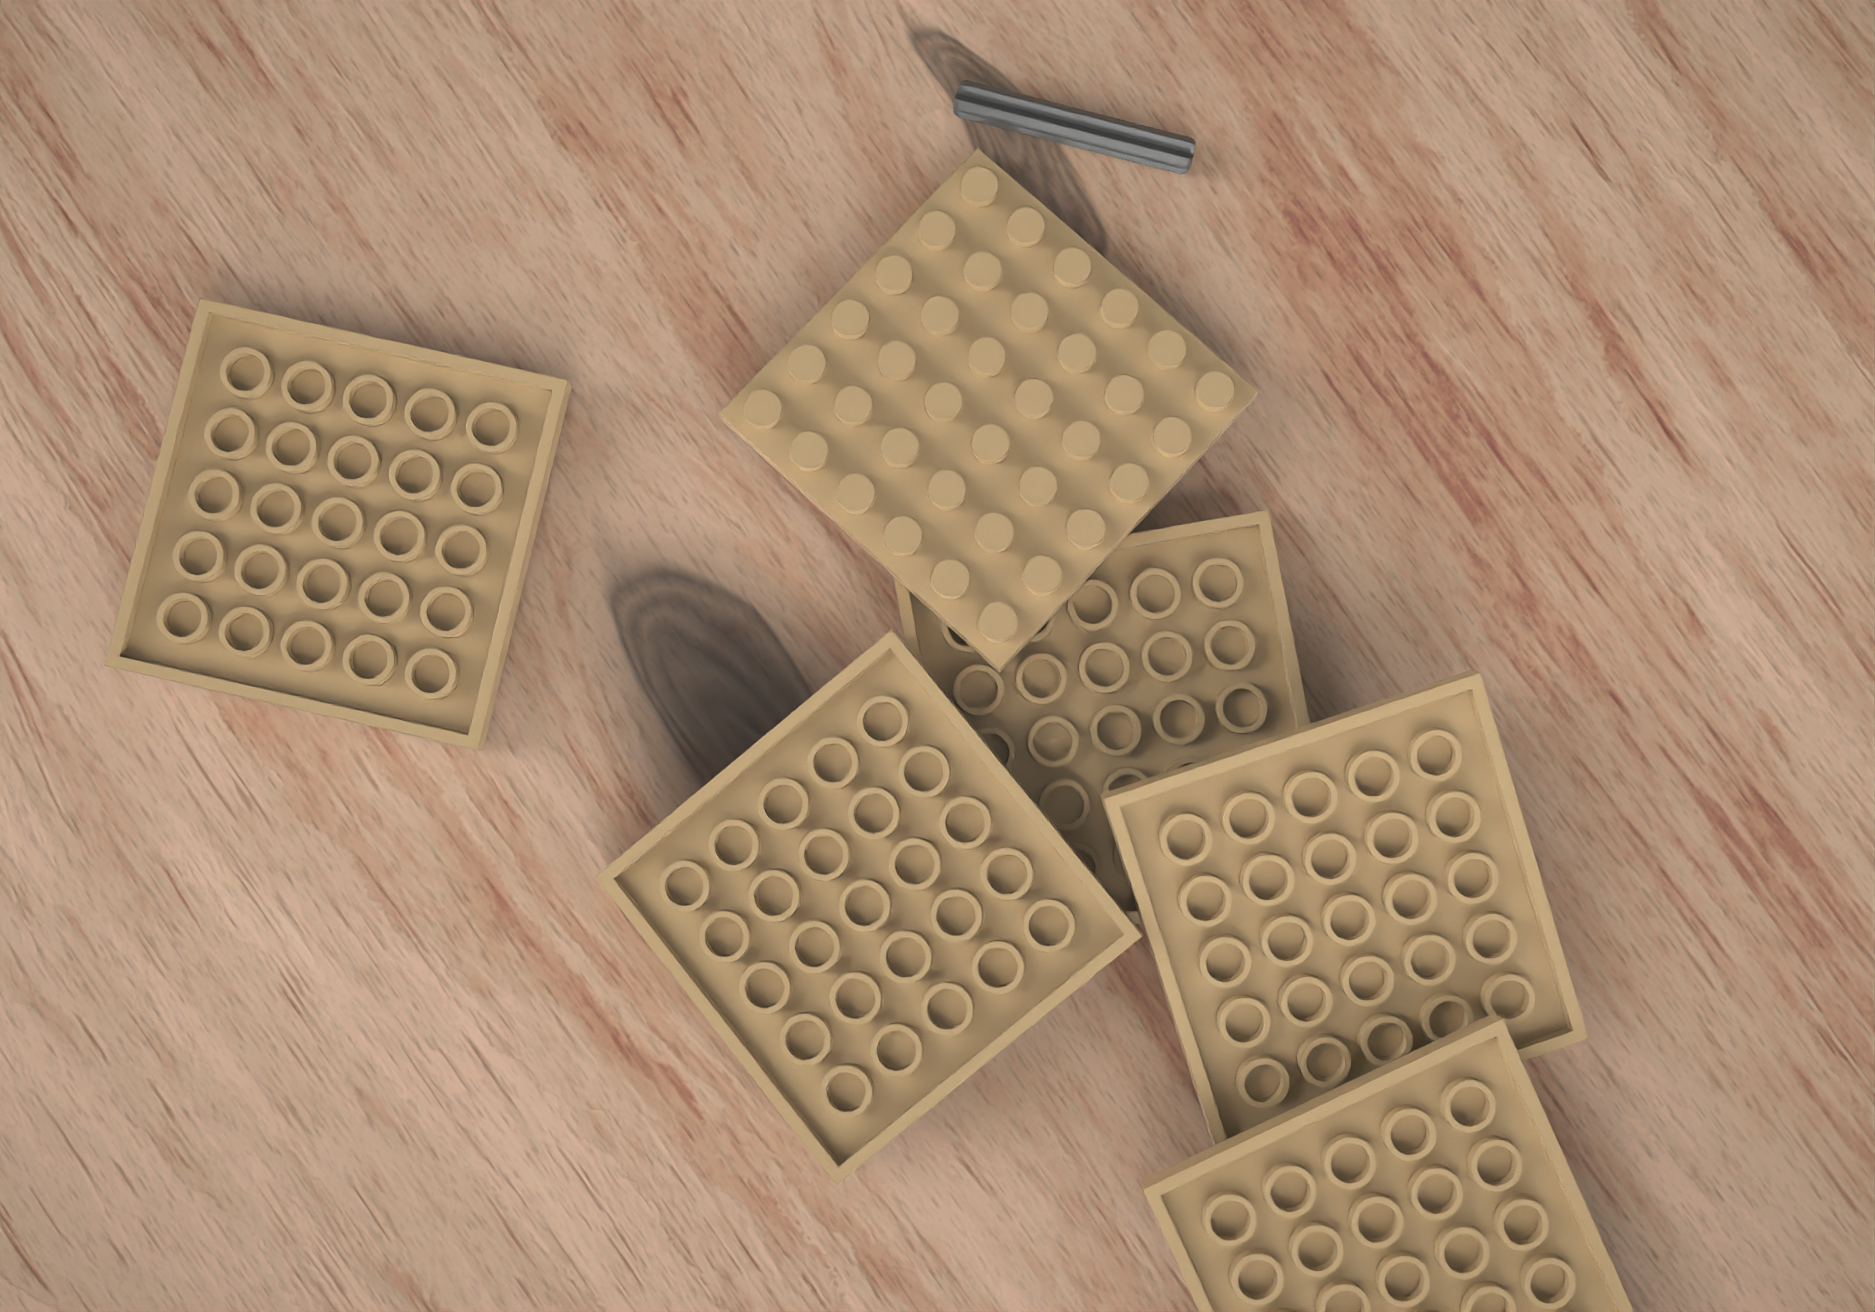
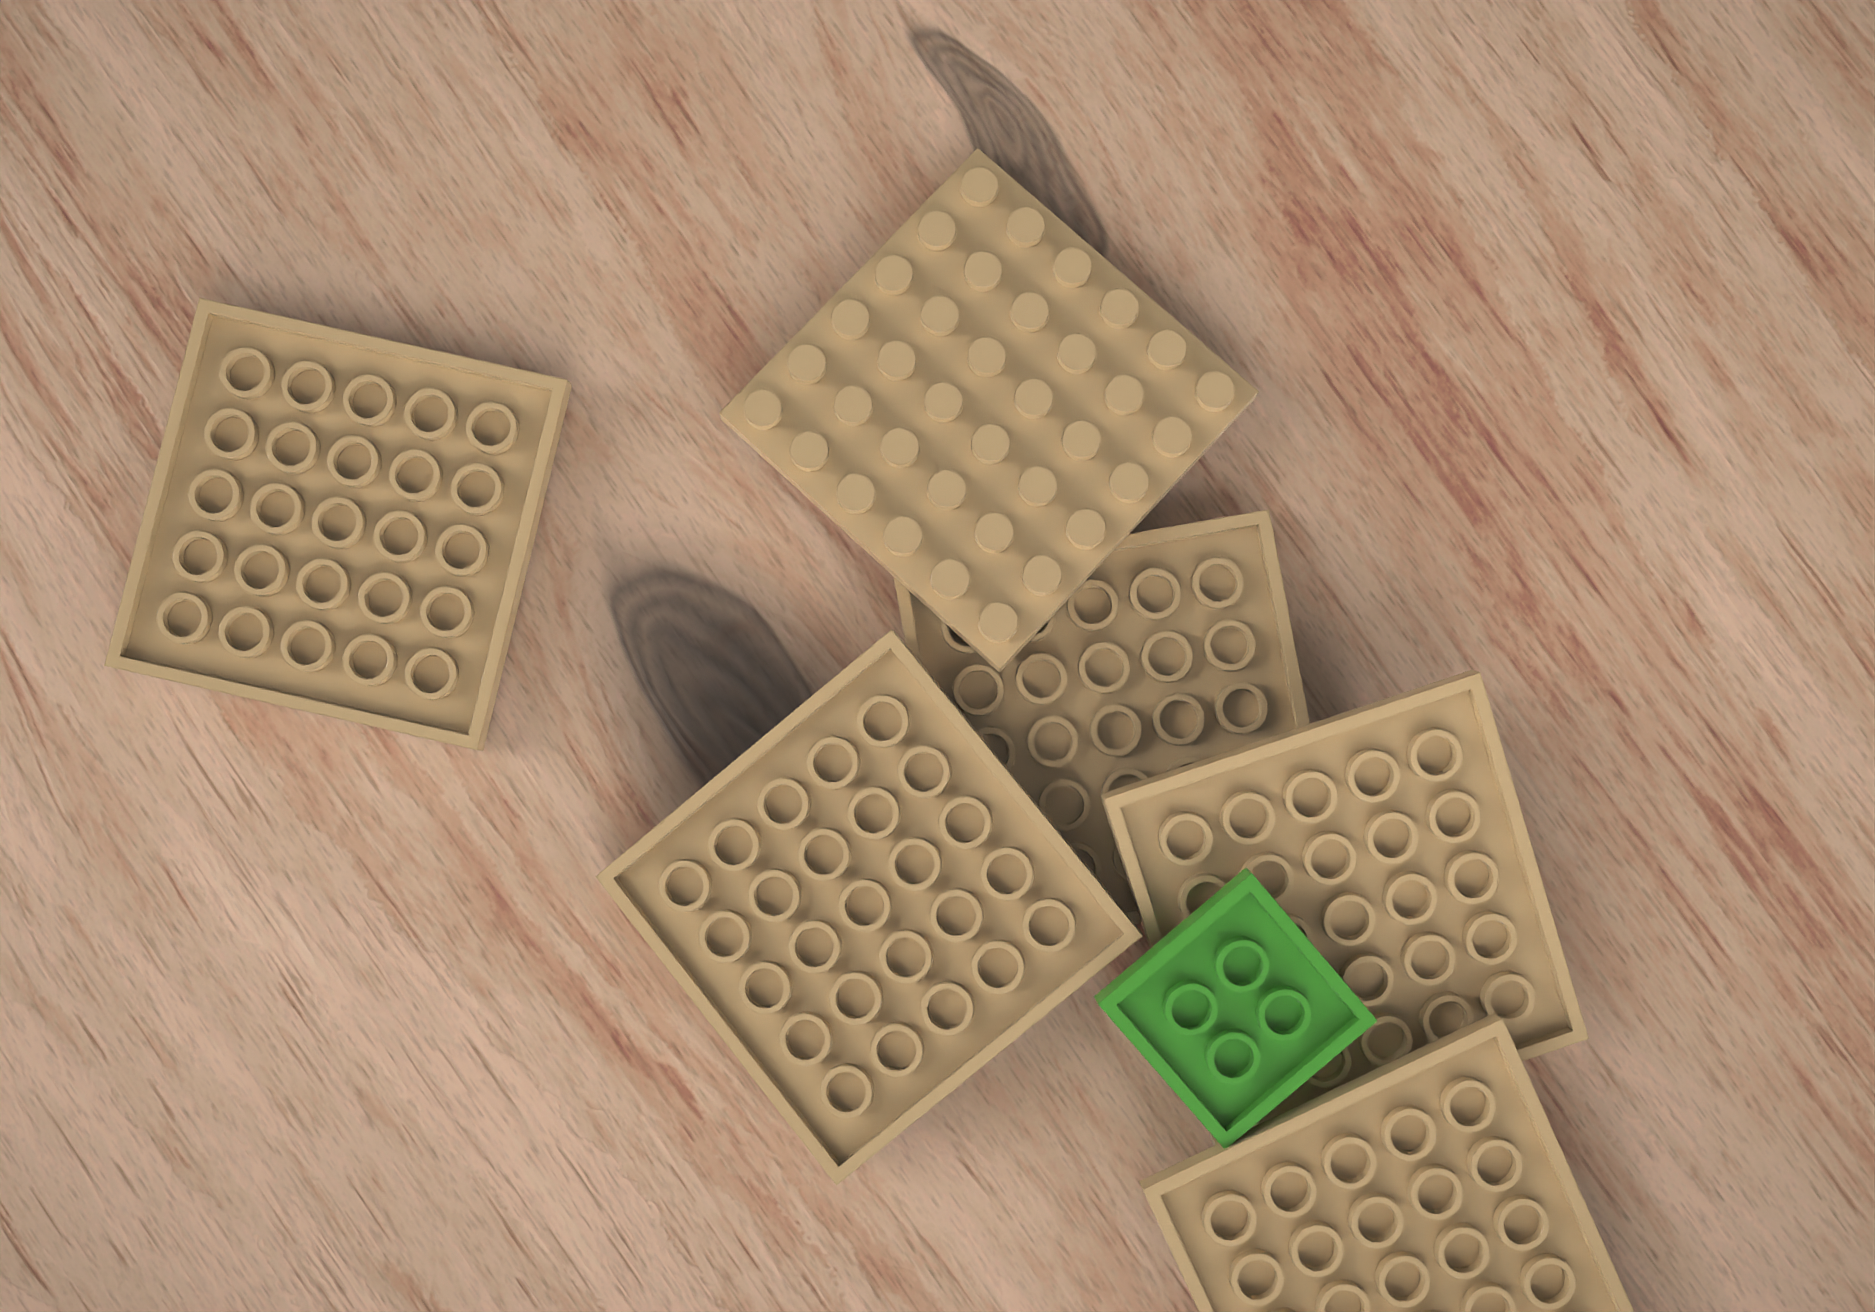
(1074, 127): dark grey axle -> none
(1235, 1008): none -> bright green plate

